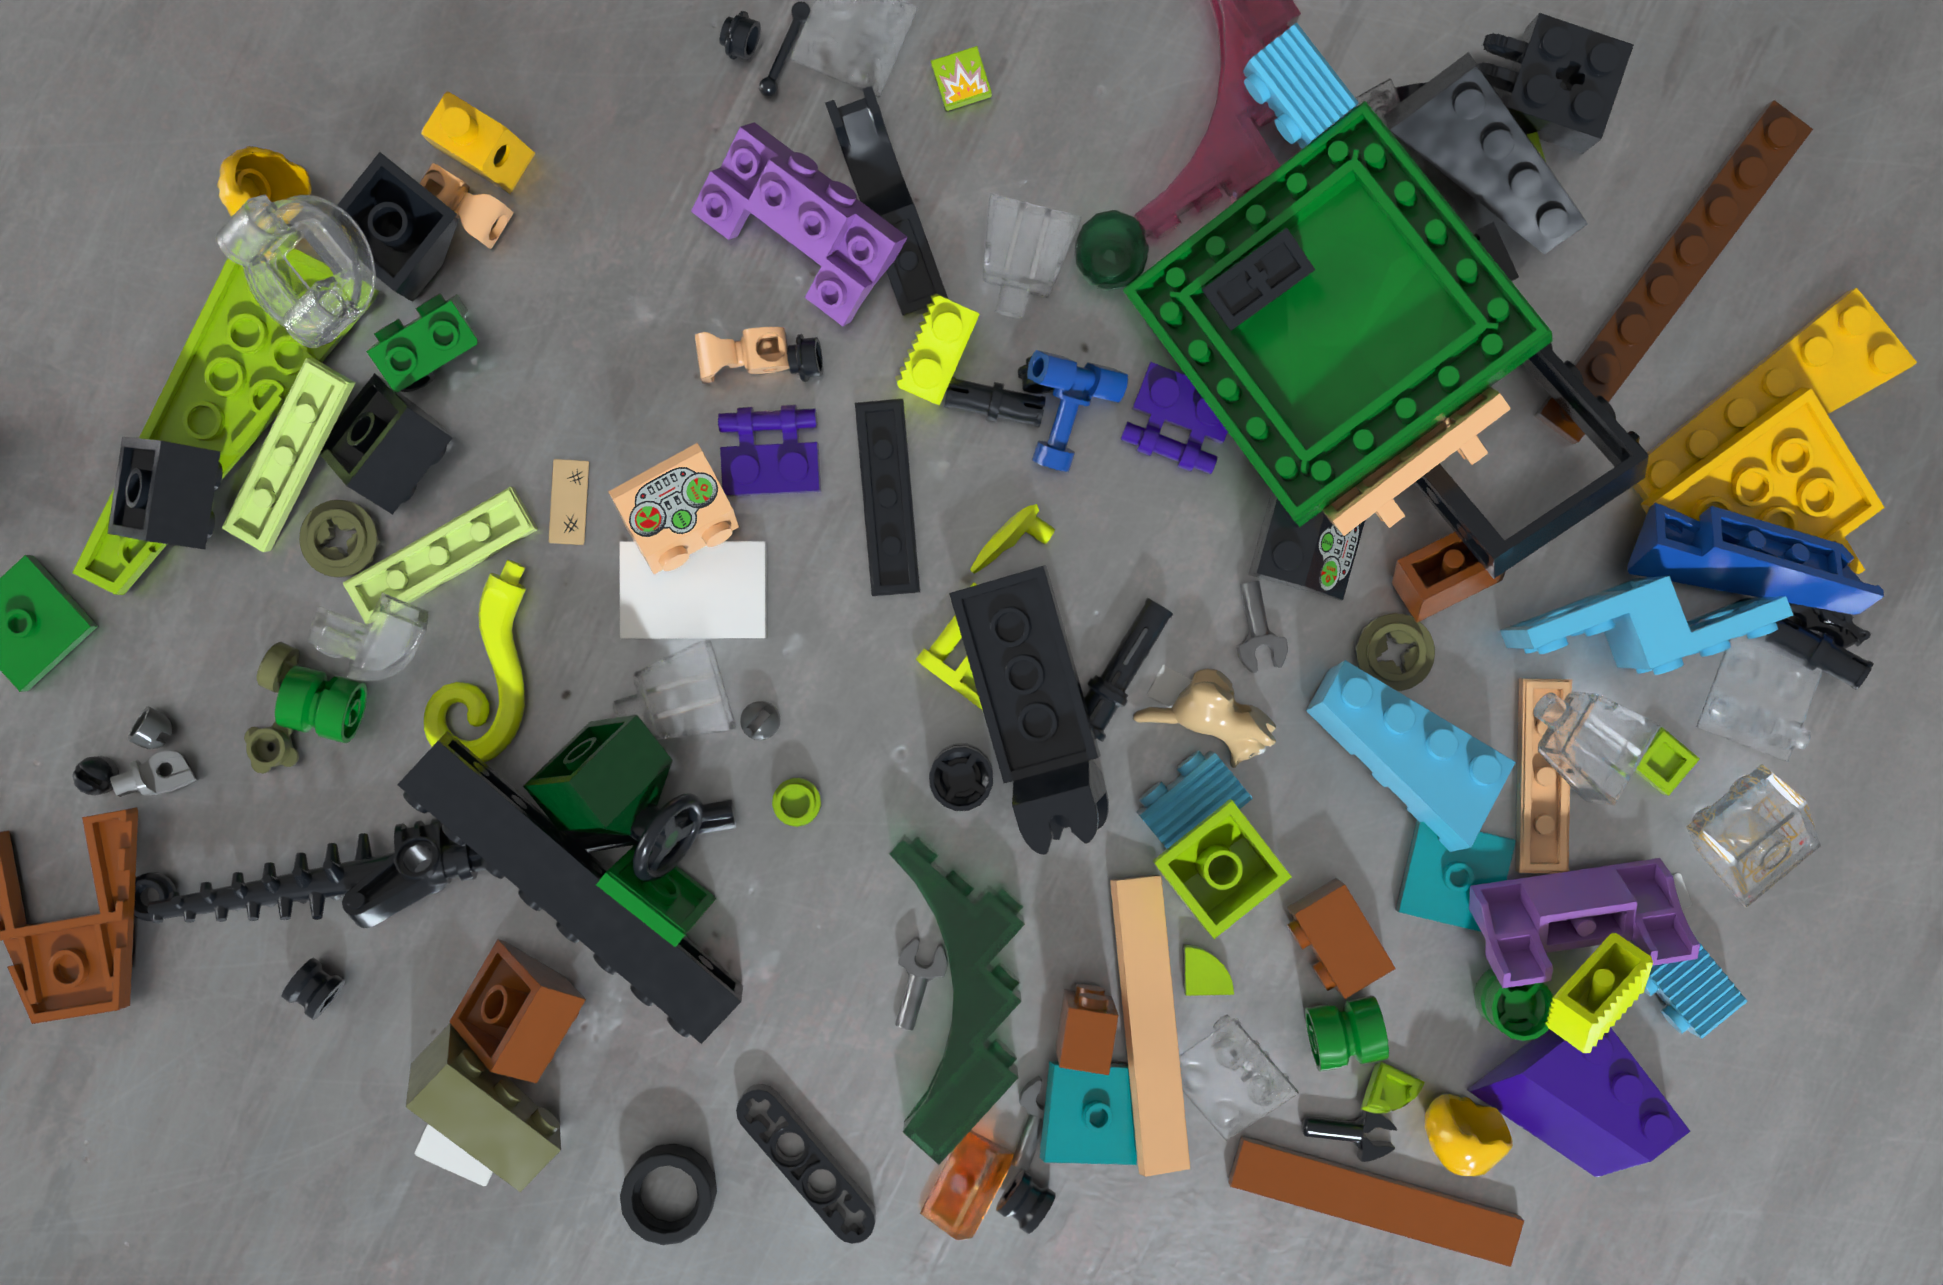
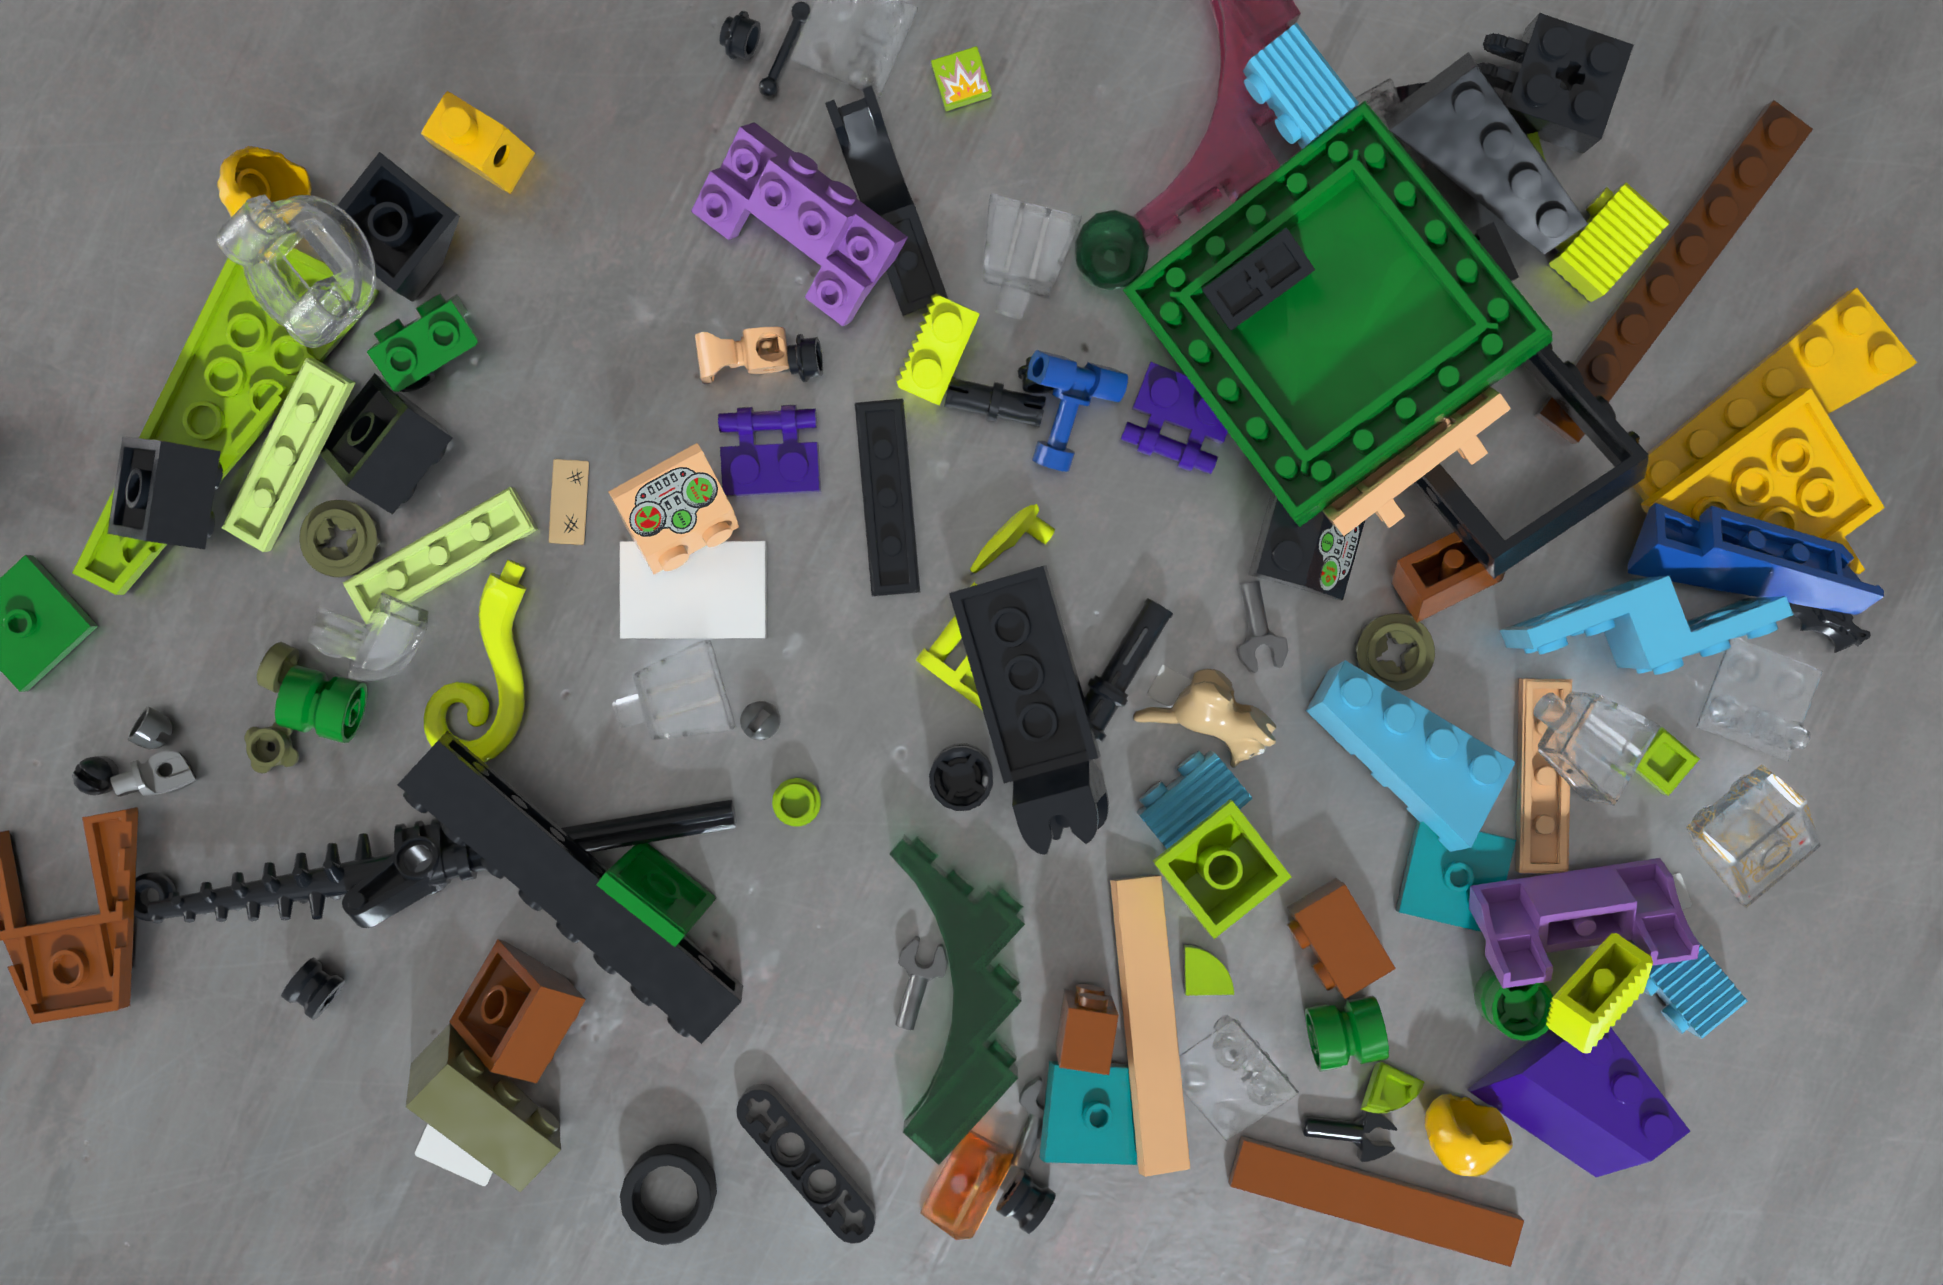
(476, 211): light nougat leg -> none
(611, 785): dark green piece -> none
(1616, 235): none -> neon yellow brick
(1820, 652): black pin -> none

